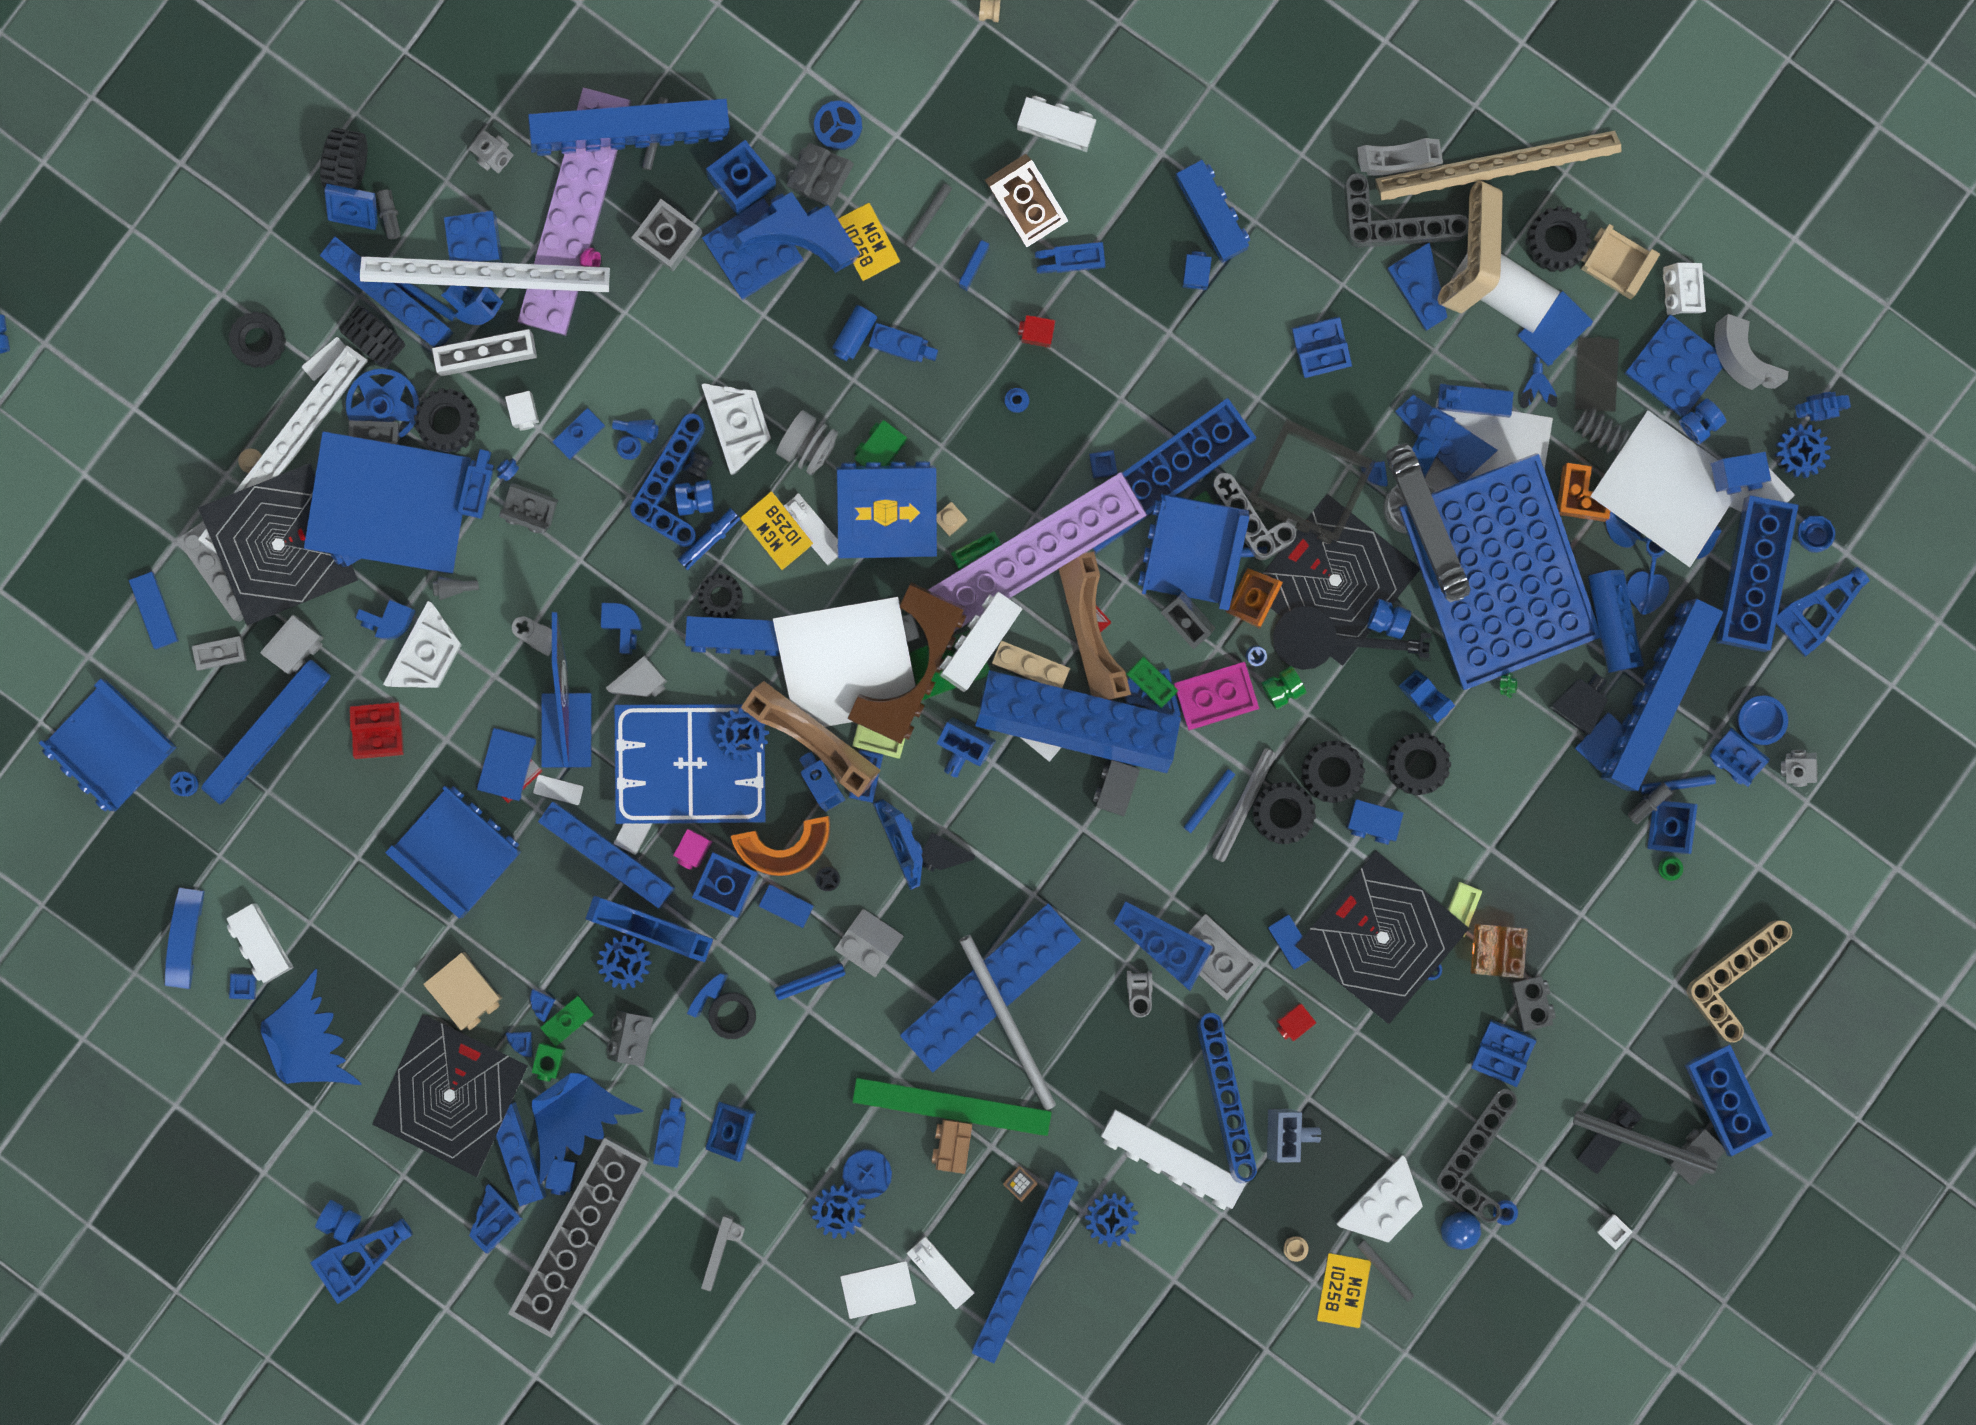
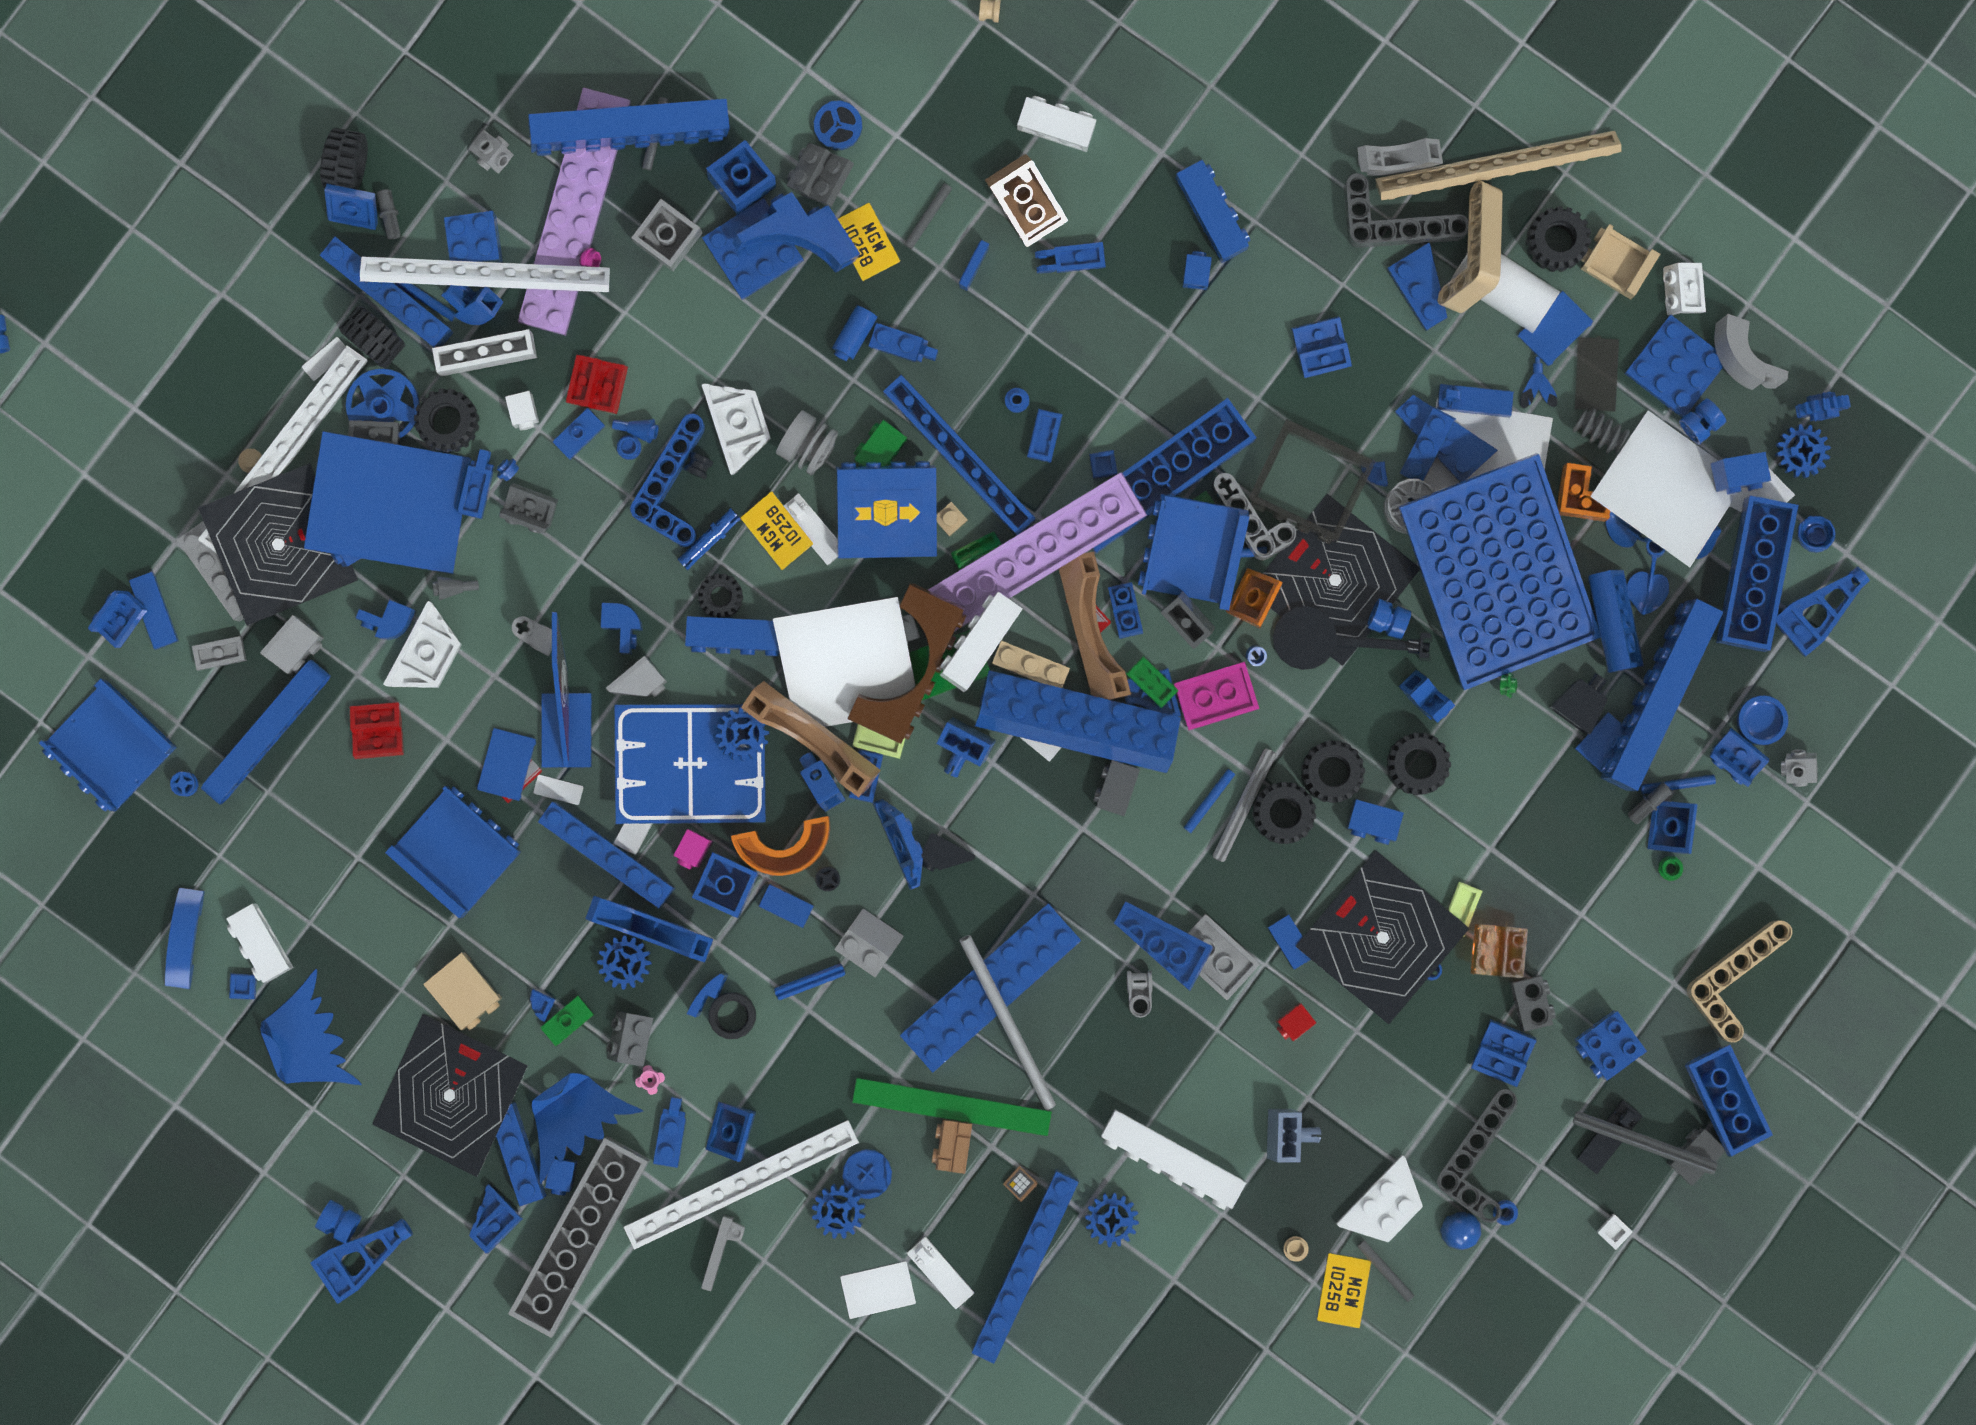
(118, 617): none -> blue bracket
(270, 353): black tyre -> none
(521, 1042): blue tile -> none
(556, 1054): green brick -> none
(596, 384): none -> red slope
(657, 1078): none -> bright pink plate
(703, 497): blue wheel -> none
(741, 1184): none -> white plate
(959, 456): none -> blue brick
(1037, 331): red brick -> none
(1044, 435): none -> blue plate
(1125, 610): none -> blue slope
(1224, 1110): blue beam -> none
(1284, 687): green wheel -> none
(1428, 522): dark grey arm -> none
(1609, 1046): none -> blue brick

